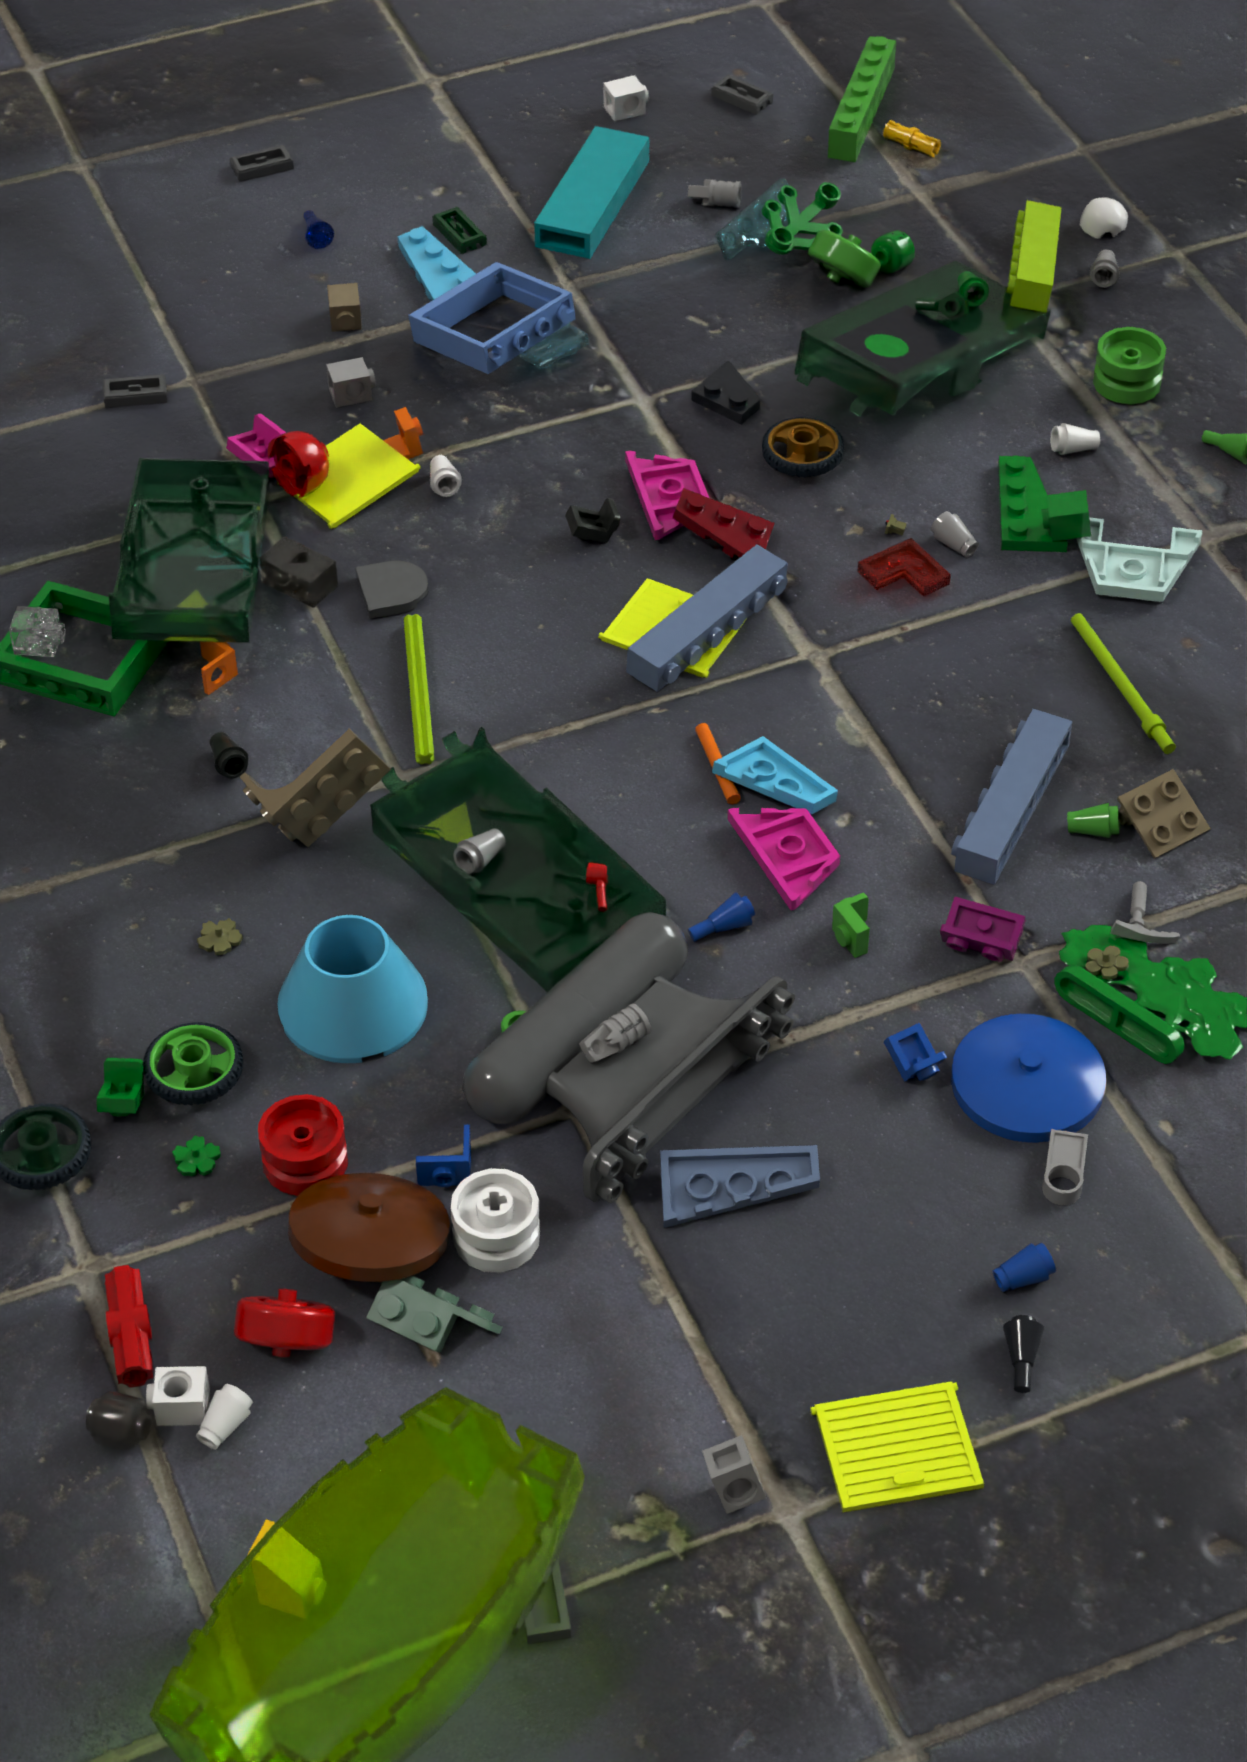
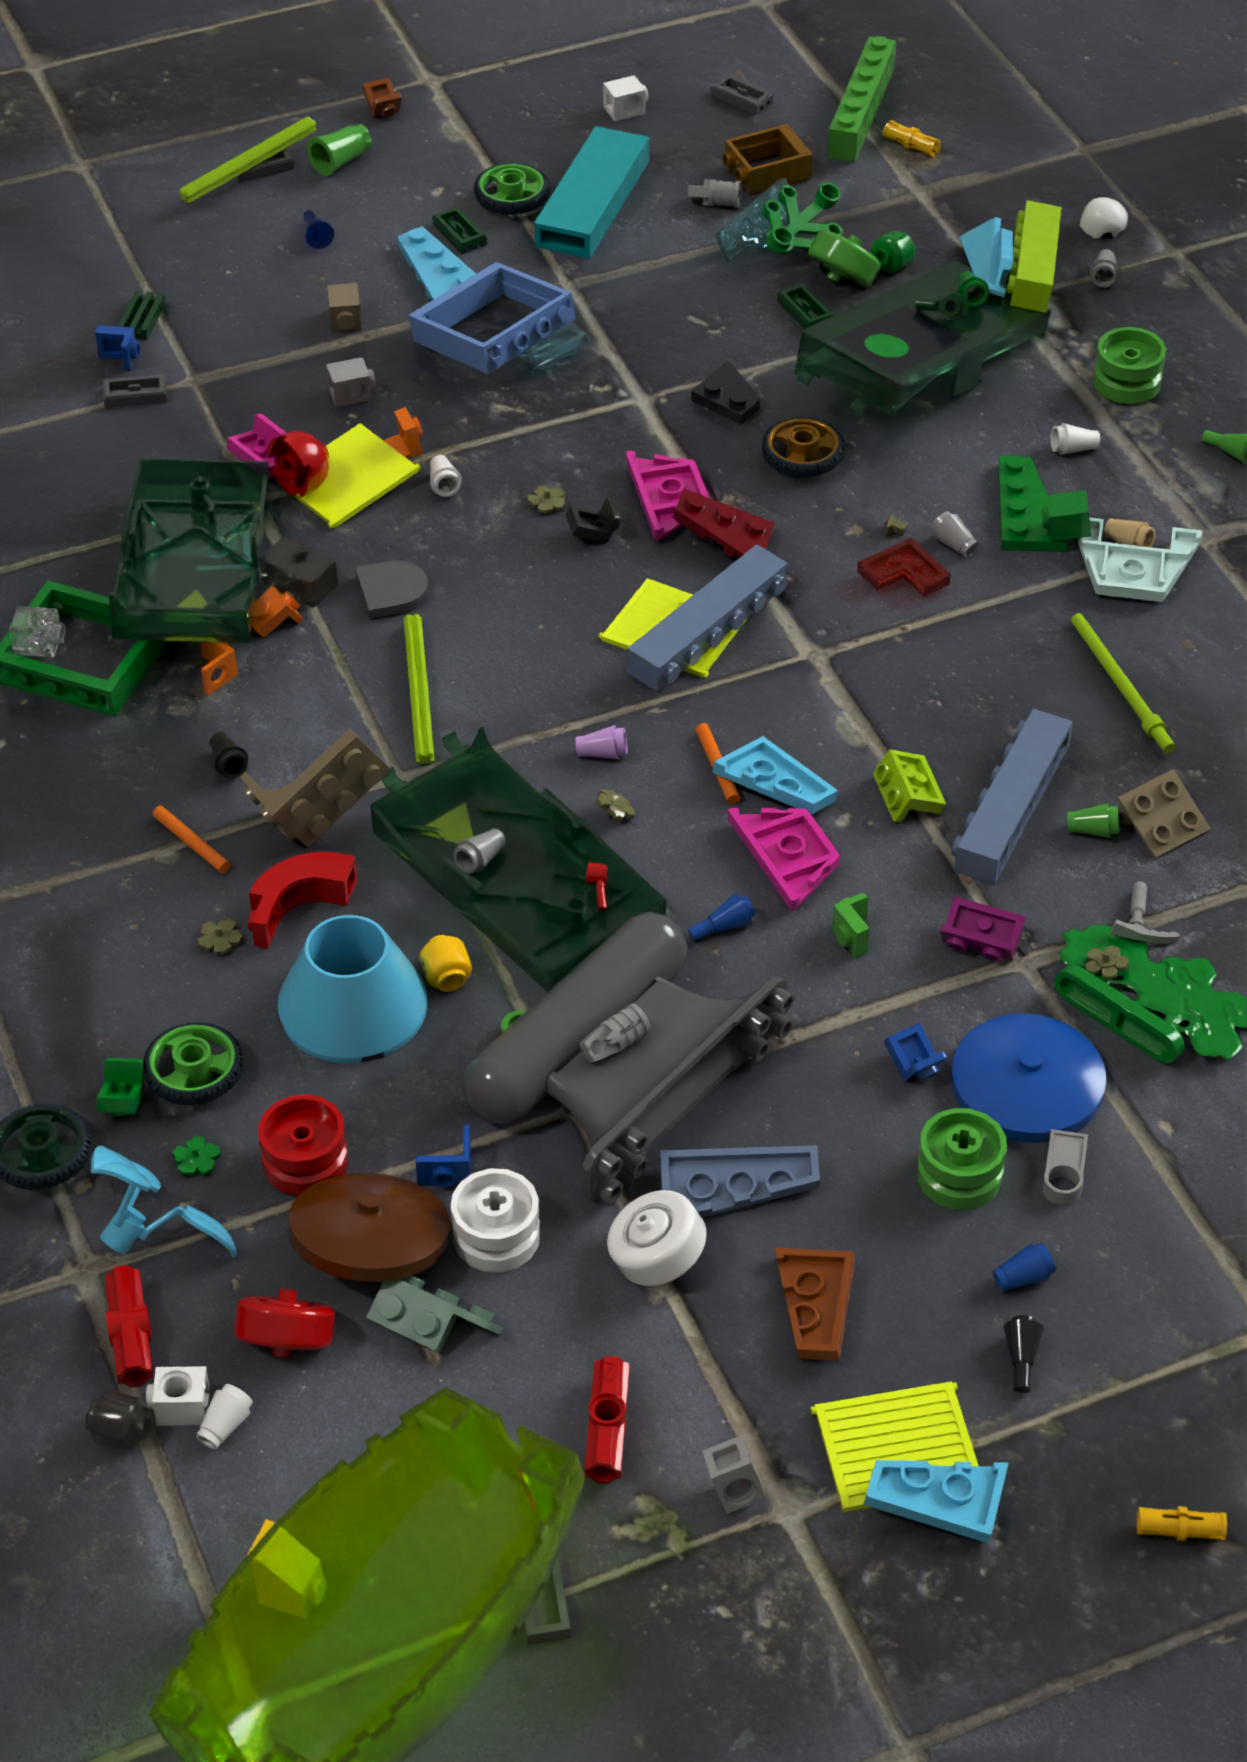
(118, 344): none -> blue bracket
(128, 1222): none -> medium azure plant
(136, 312): none -> dark green tile
(191, 839): none -> orange bar
(247, 160): none -> lime axle
(273, 609): none -> orange bracket
(297, 881): none -> red arch
(336, 149): none -> bright green plant
(382, 98): none -> dark orange bracket
(445, 963): none -> yellow head
(512, 188): none -> wheel
(547, 500): none -> olive plant
(604, 1437): none -> red piece
(605, 743): none -> lavender cone
(617, 805): none -> olive plant
(656, 1238): none -> white wheel
(779, 140): none -> pearl gold window
(800, 309): none -> dark green tile
(817, 1298): none -> dark orange wing
(907, 784): none -> lime bracket
(946, 1497): none -> medium azure wing
(961, 1158): none -> bright green wheel
(990, 253): none -> medium azure wedge
(1130, 532): none -> tan cone
(1181, 1523): none -> yellow pin

